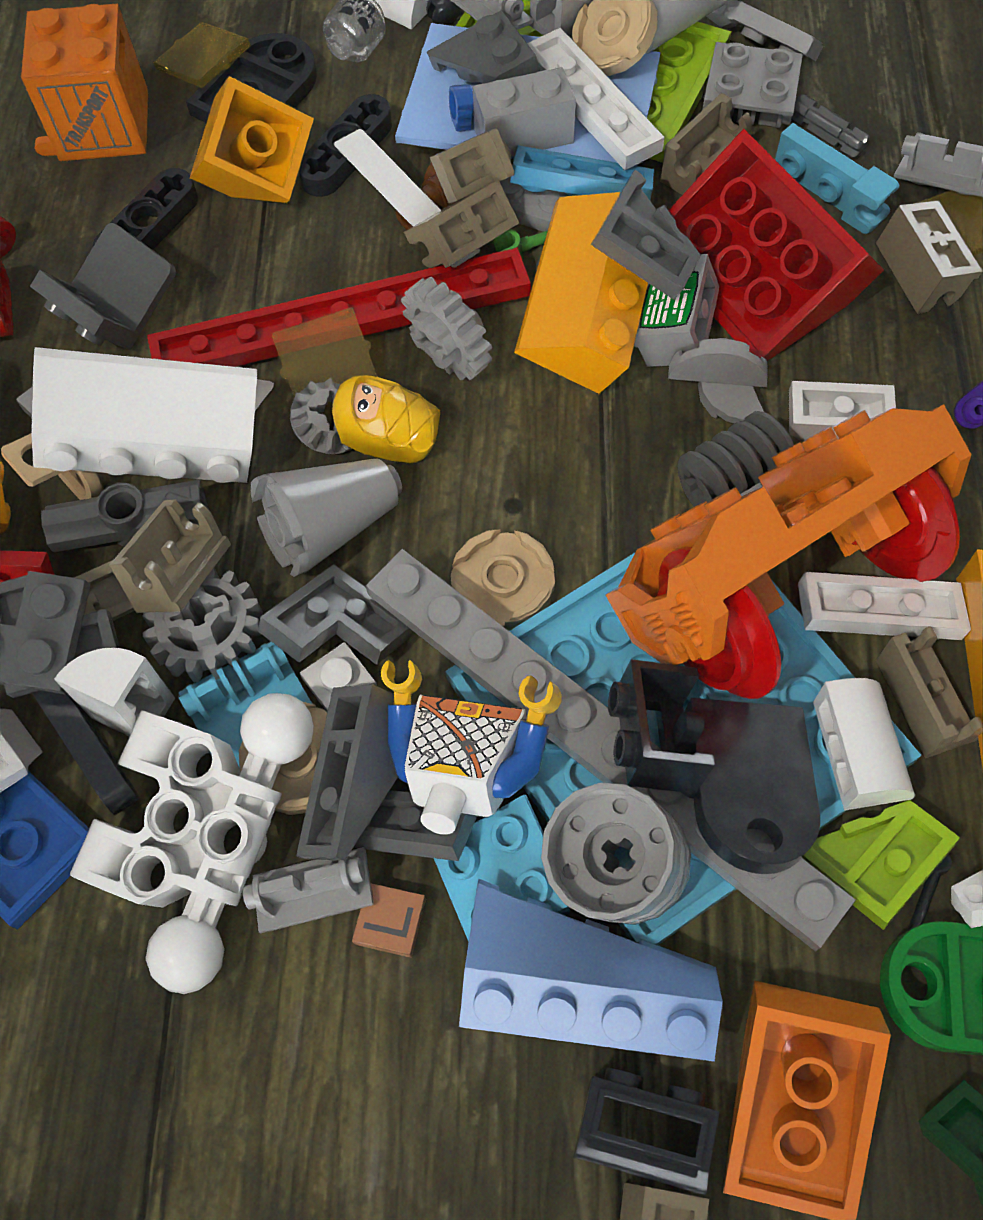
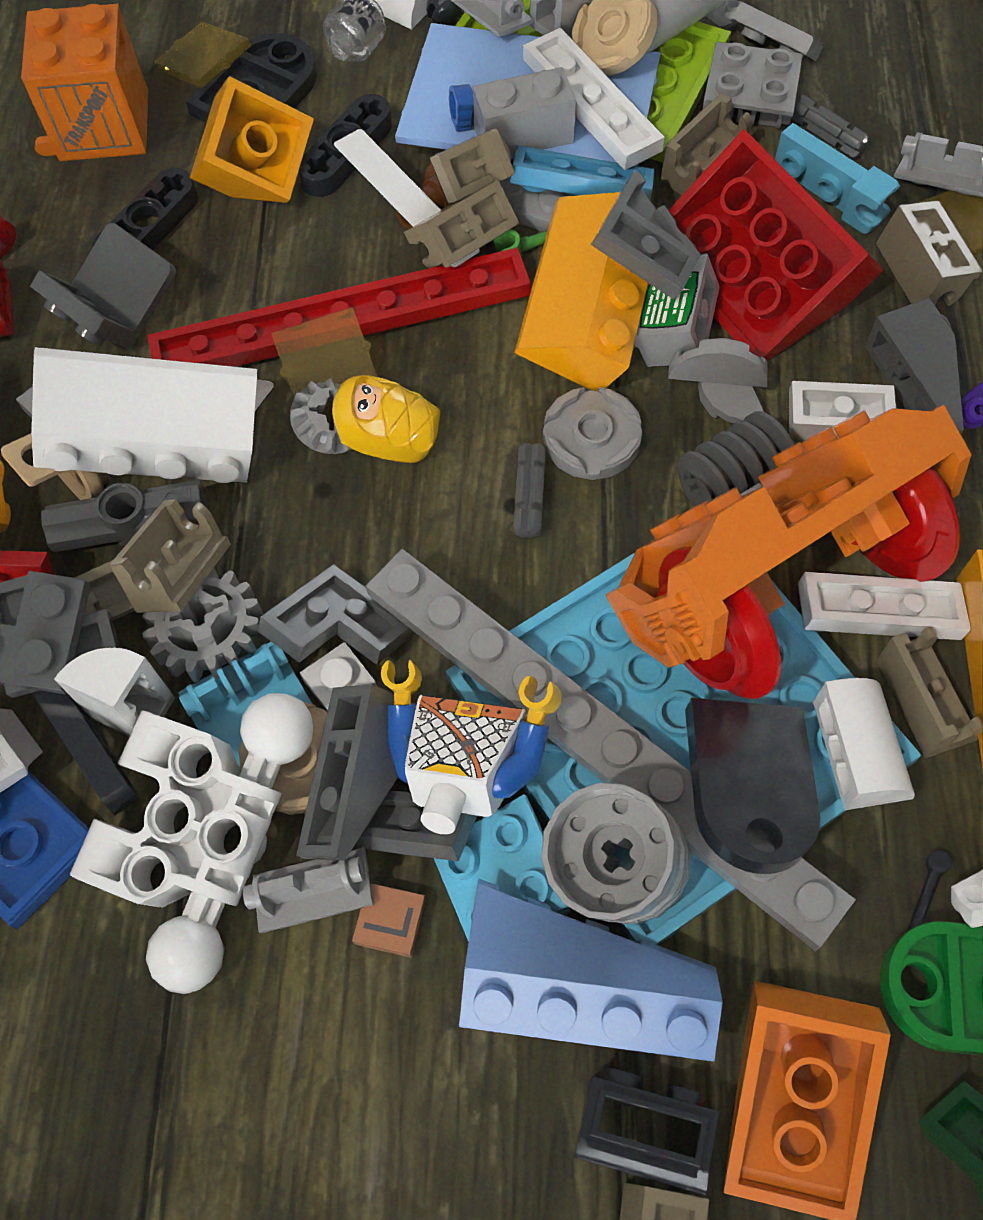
(322, 508): light grey cone -> none
(446, 328): light grey gear -> none
(486, 52): dark grey wing -> none
(505, 576): tan tile -> none
(529, 491): none -> dark grey axle
(592, 433): none -> light grey tile
(661, 690): black window -> none
(883, 858): lime wing -> none
(918, 357): none -> dark grey slope

